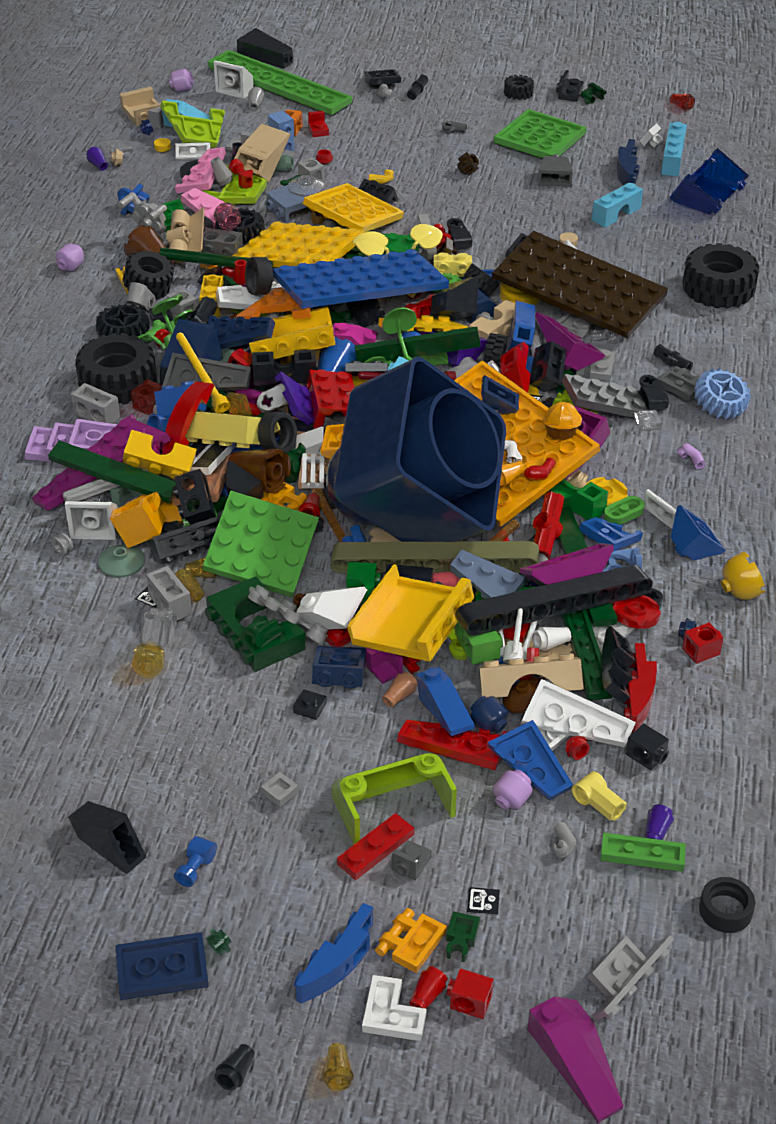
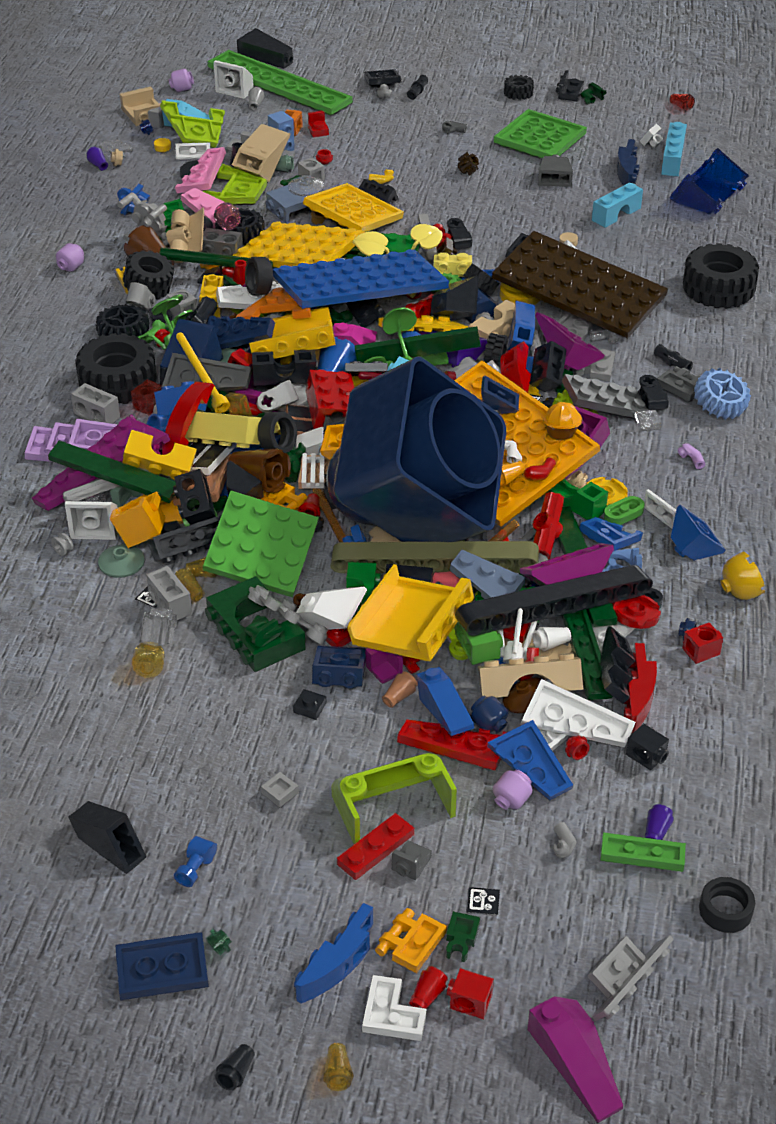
(221, 172): light grey cone -> none
(245, 178): red leg -> none
(297, 398): dark purple wing -> none
(594, 791): light yellow piece -> none

